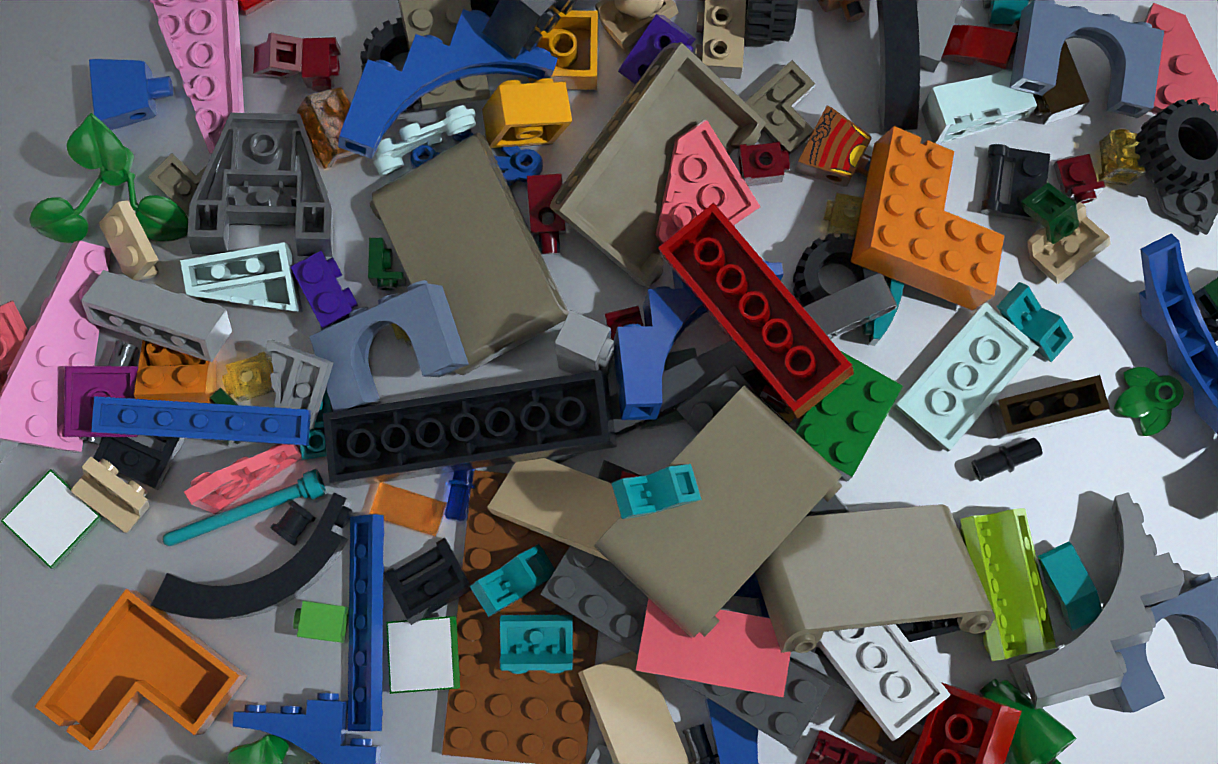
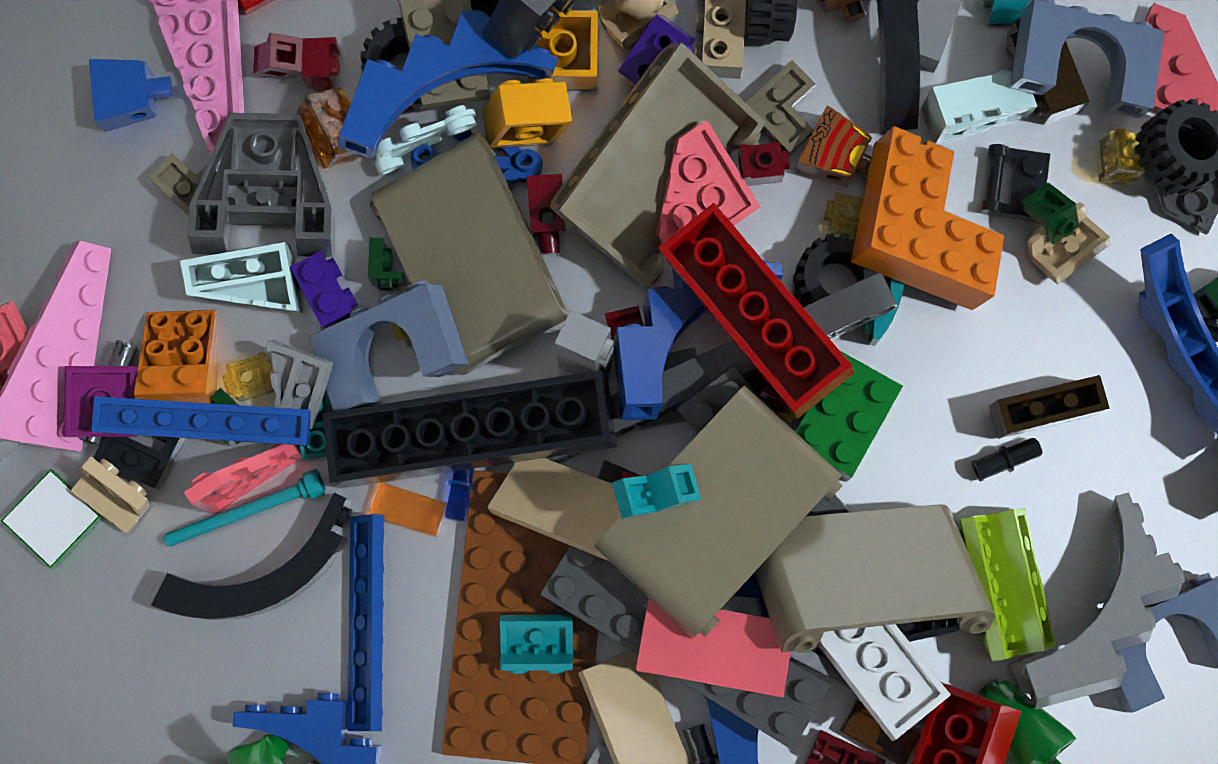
(97, 147): green plant -> none
(129, 242): tan bracket -> none
(135, 656): orange piece -> none
(157, 315): light grey brick -> none
(293, 522): black bush -> none
(321, 621): bright green brick -> none
(423, 655): white tile -> none
(432, 588): black plate -> none
(513, 580): teal slope -> none
(966, 377): light aqua plate -> none
(980, 44): red slope -> none
(1035, 322): teal slope -> none
(1072, 584): teal slope -> none
(1078, 179): dark red bracket -> none
(1143, 399): green plate -> none

